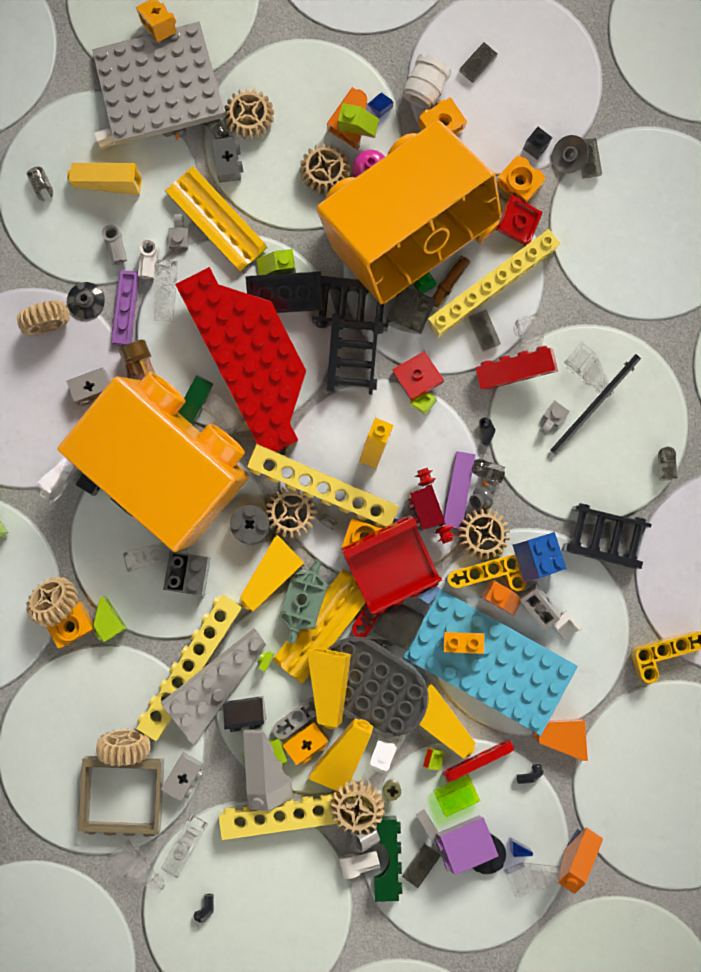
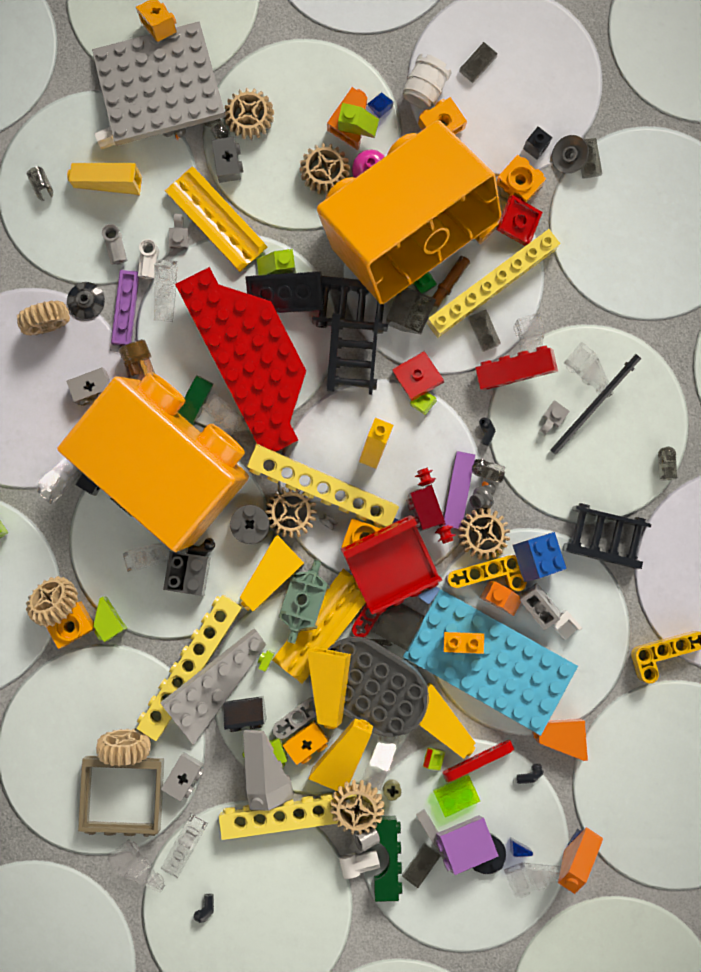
(204, 549): none -> black arm

